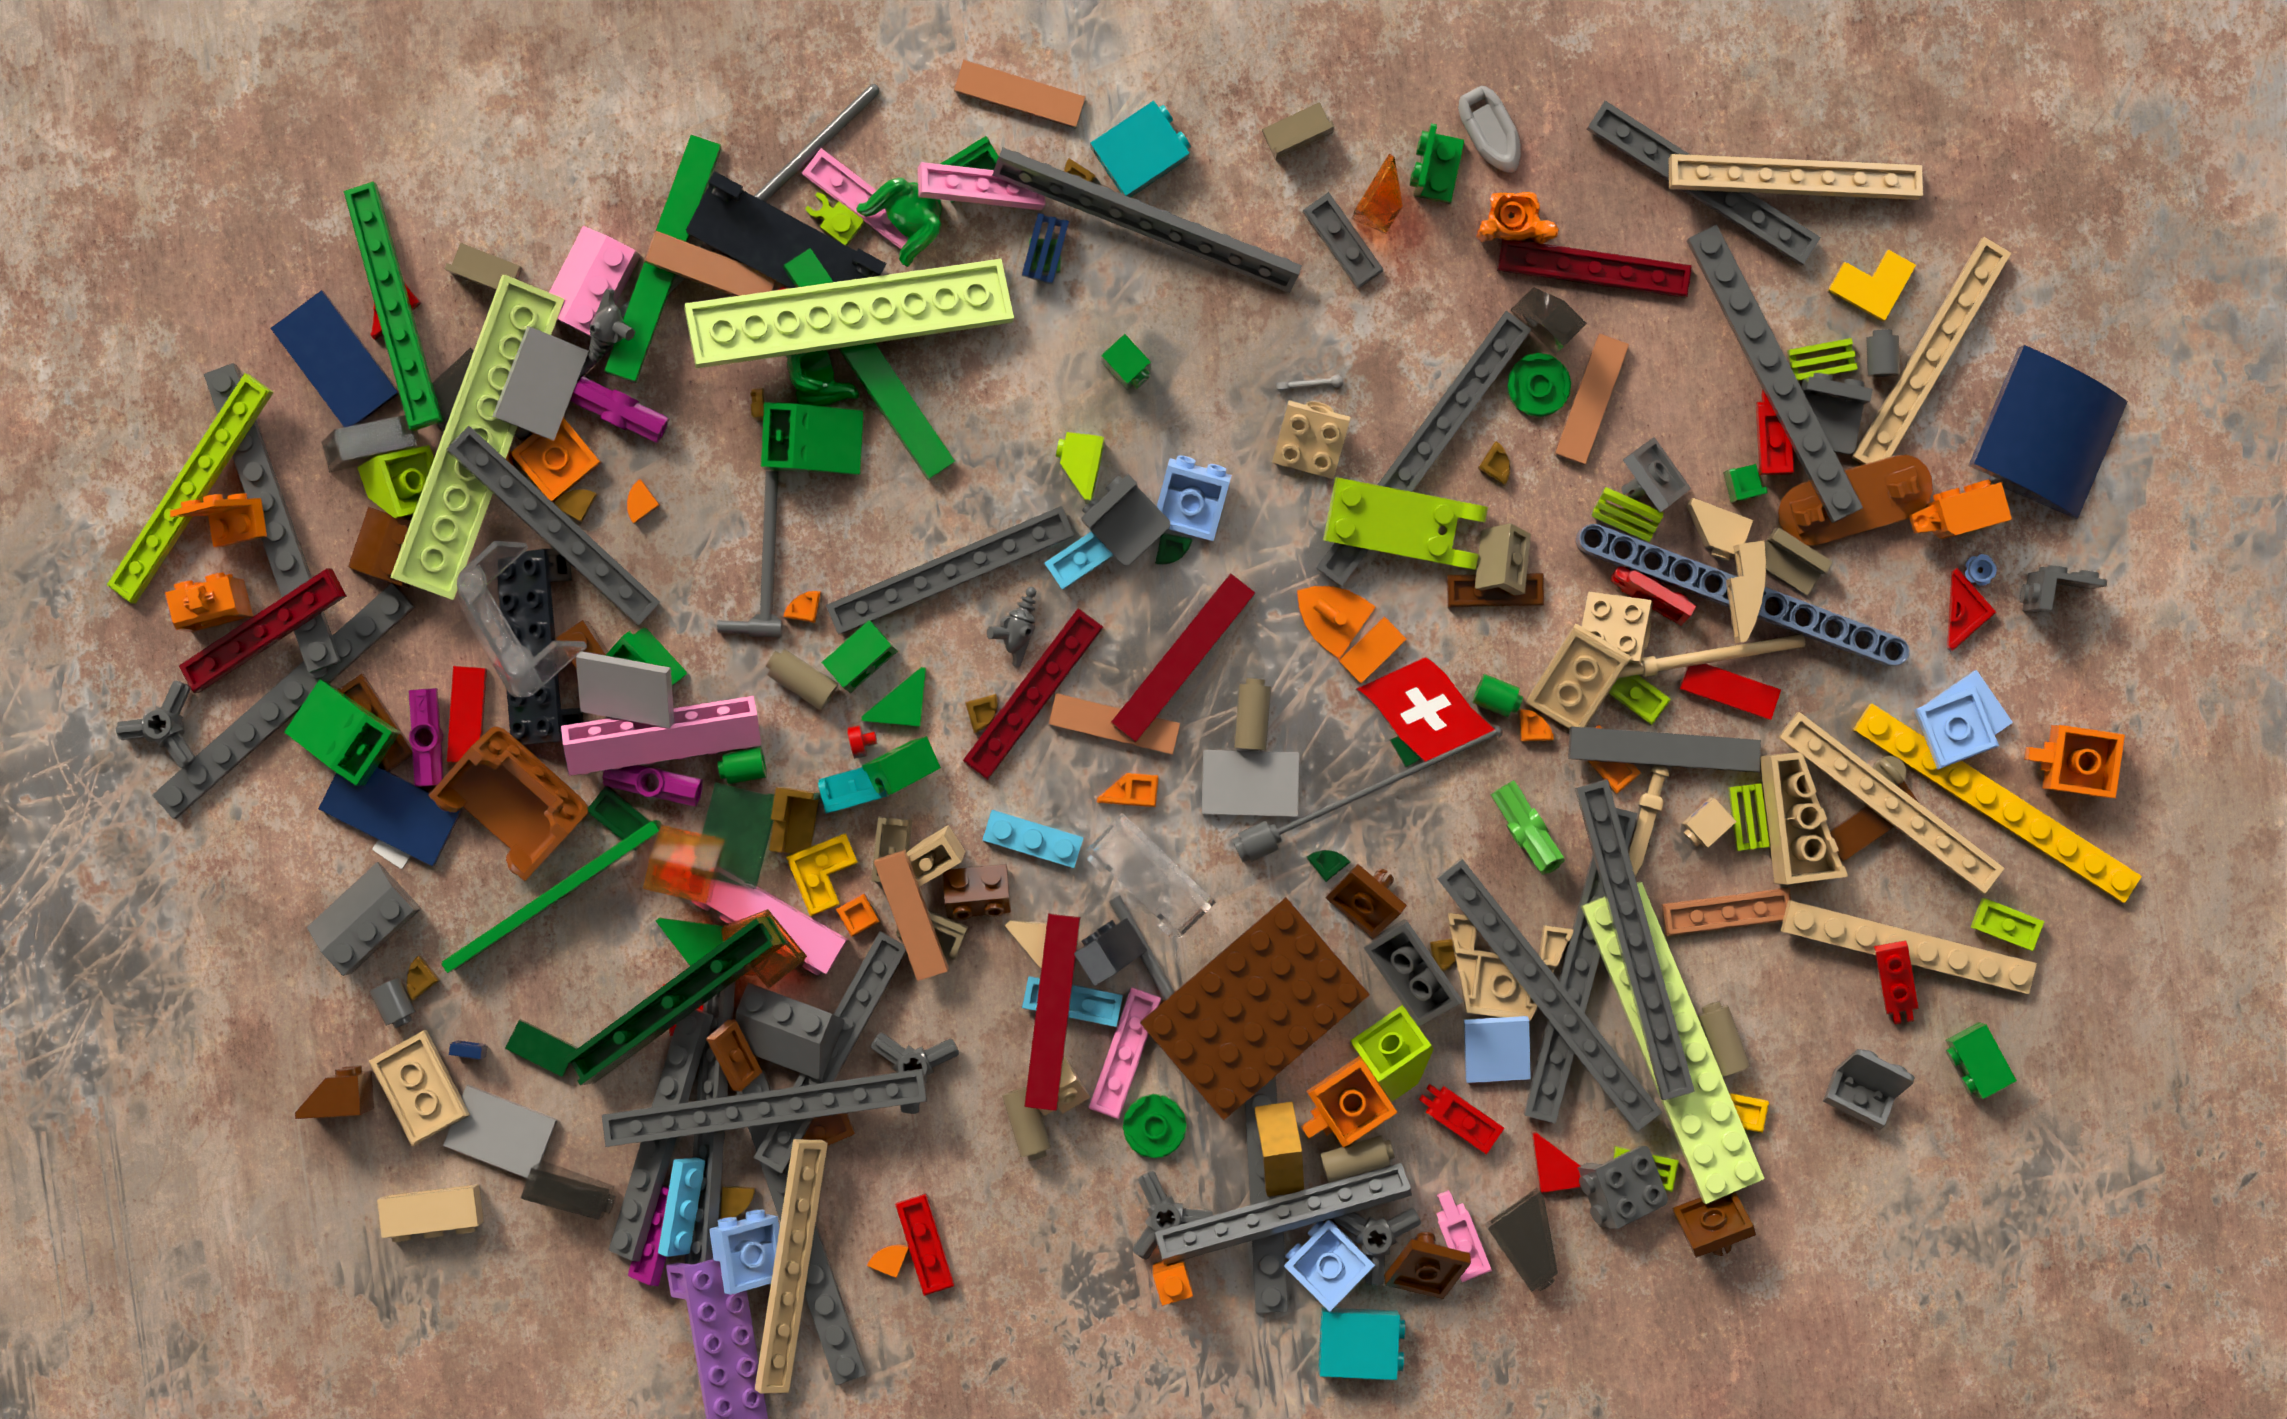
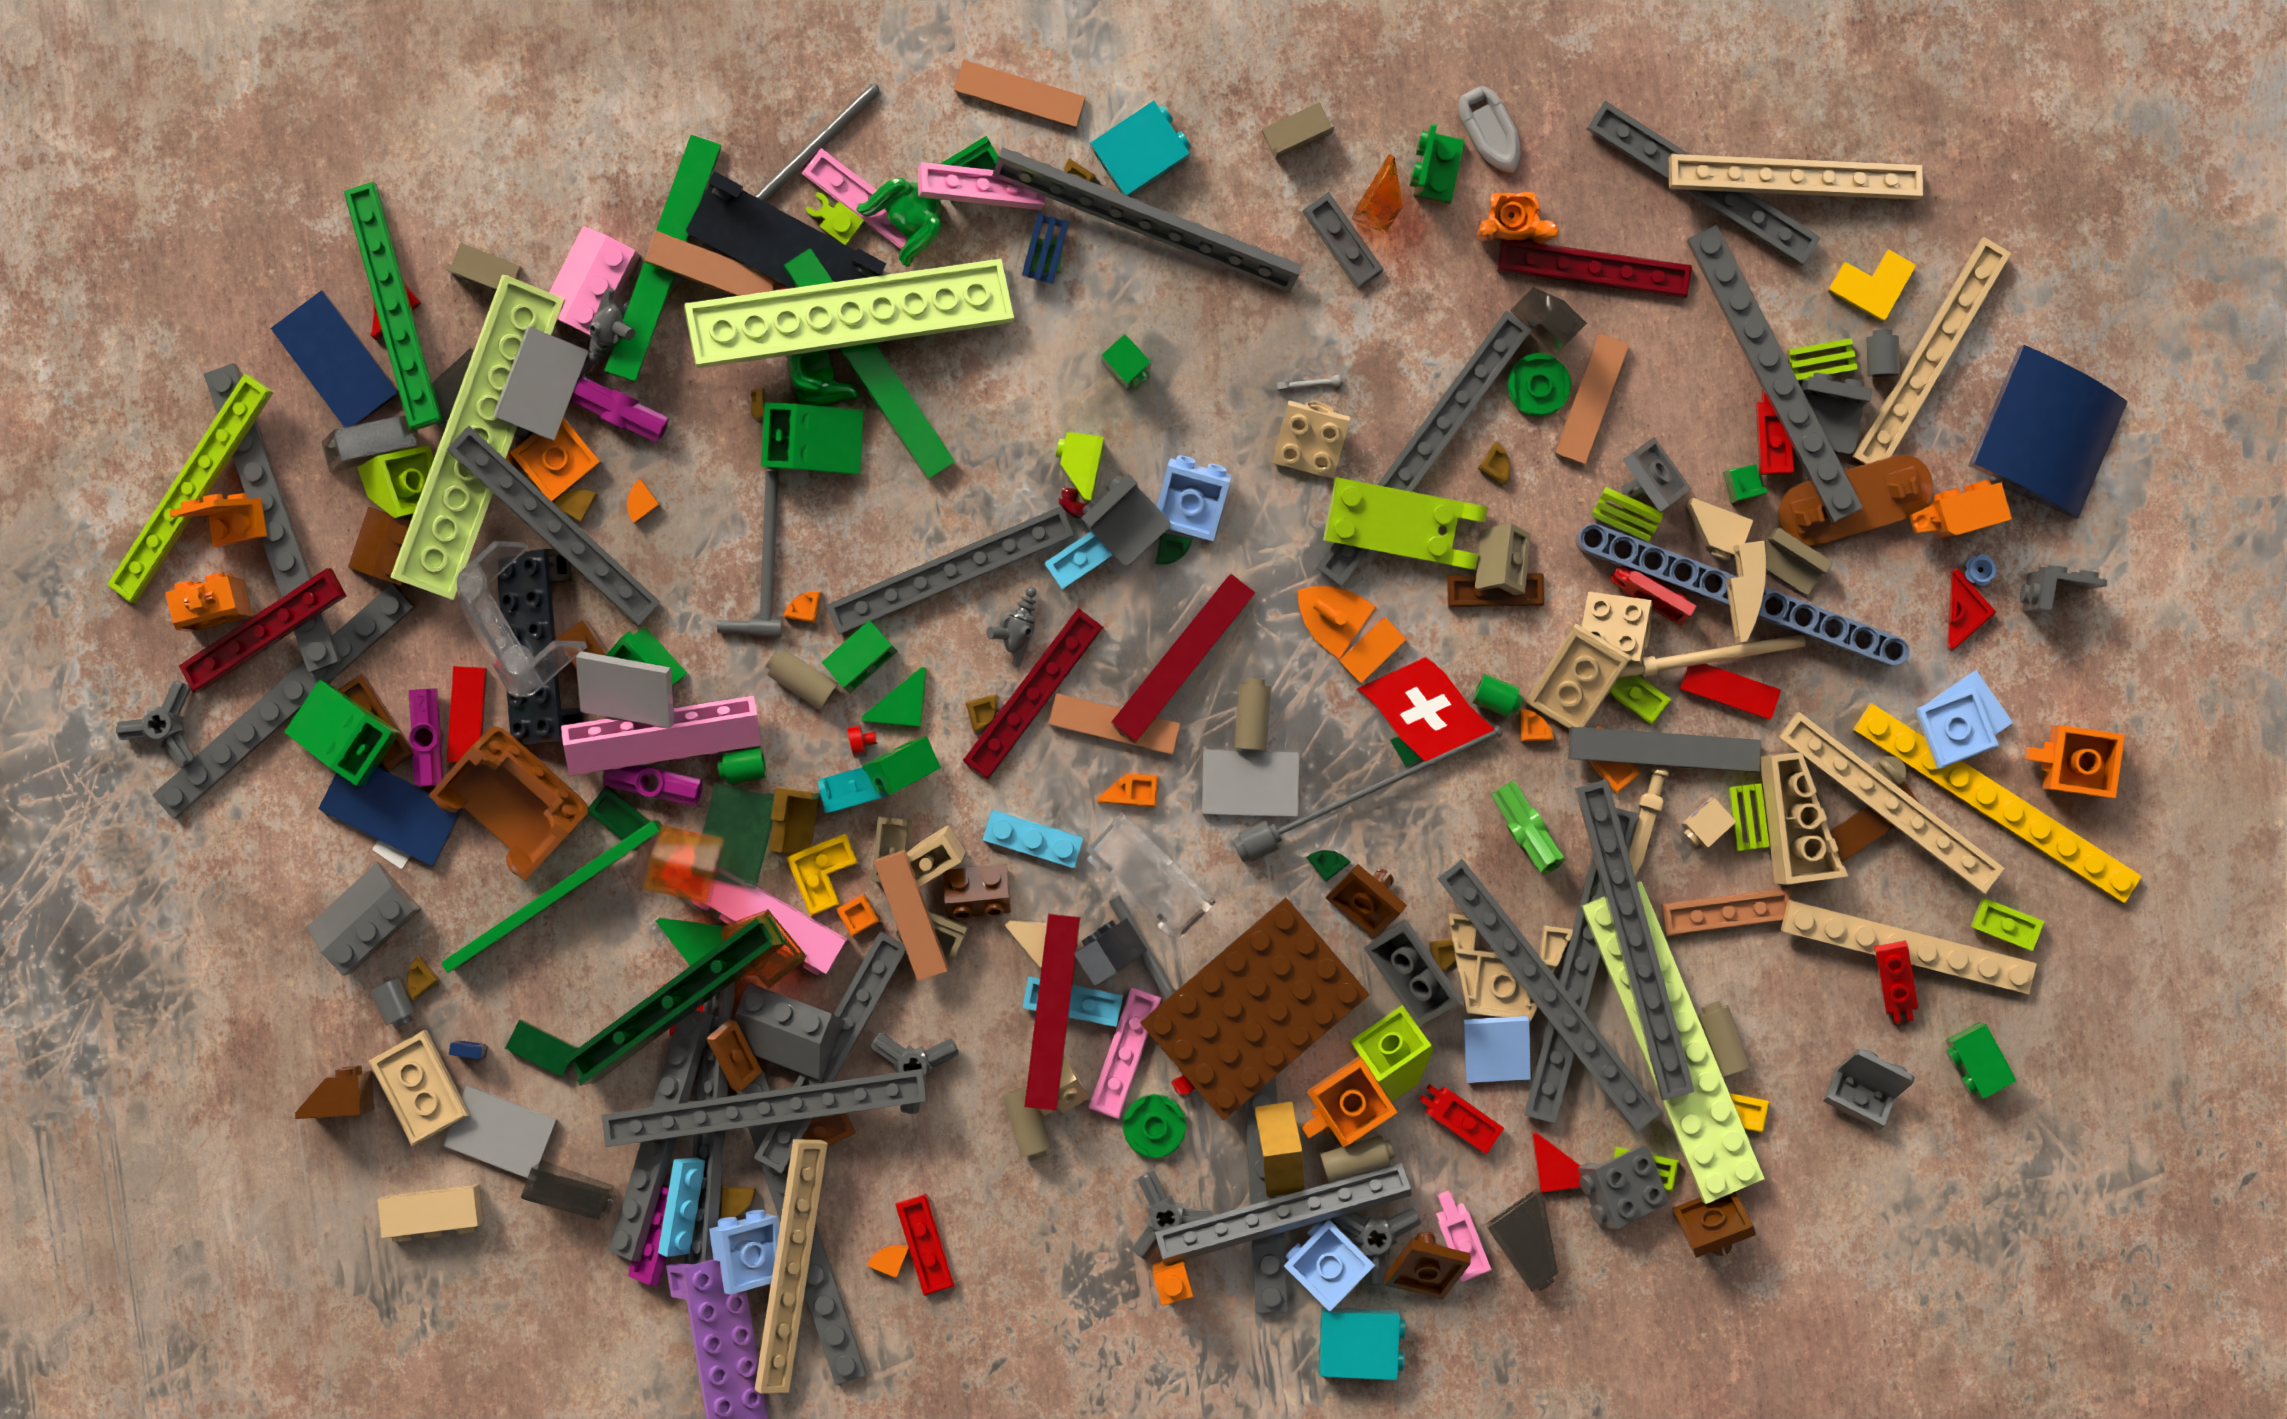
(1069, 502): none -> dark red arm
(1182, 1085): none -> red hand

